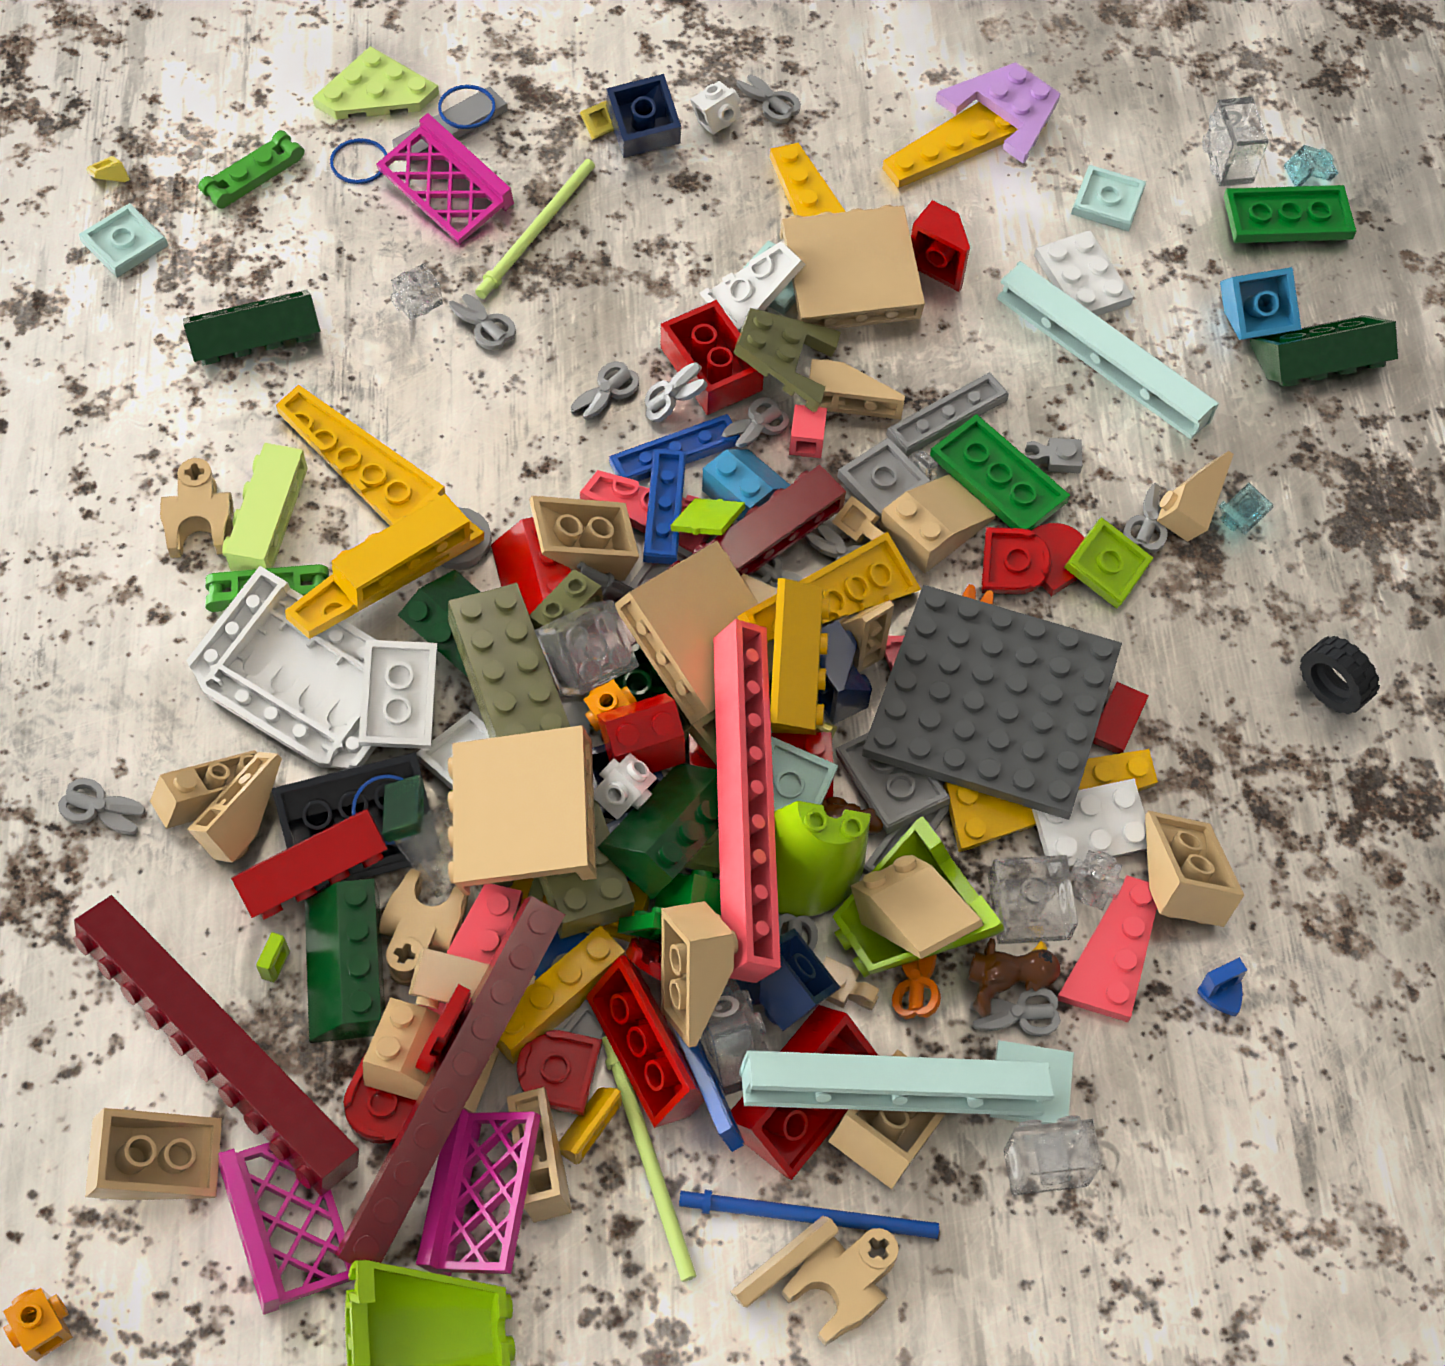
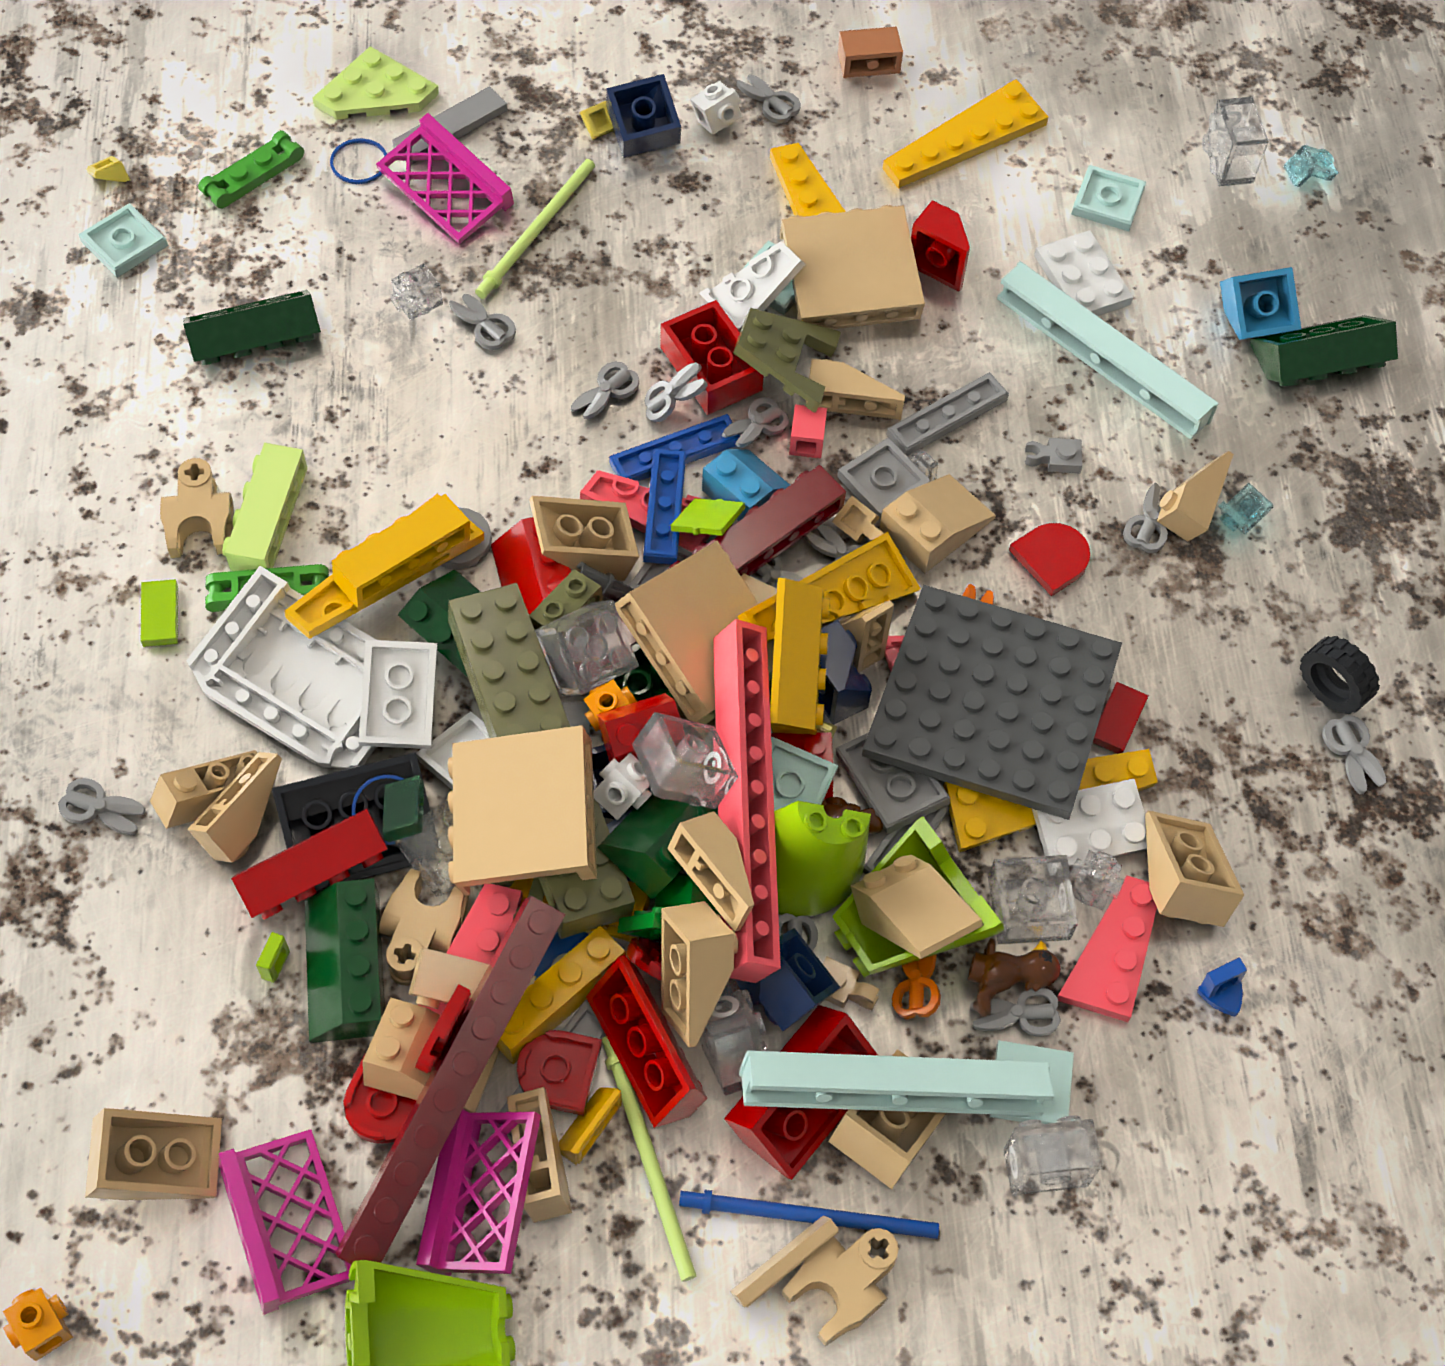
(159, 613): none -> lime tile
(216, 1046): dark red brick -> none
(370, 467): yellow wing -> none
(472, 125): blue piece -> none
(684, 761): none -> clear brick
(712, 1095): tile -> none
(715, 864): none -> tan slope
(870, 52): none -> nougat brick
(999, 475): green plate -> none
(1013, 96): lavender wing -> none
(1014, 561): red tile -> none
(1108, 562): lime tile -> none
(1289, 214): green plate -> none
(1357, 755): none -> light grey piece

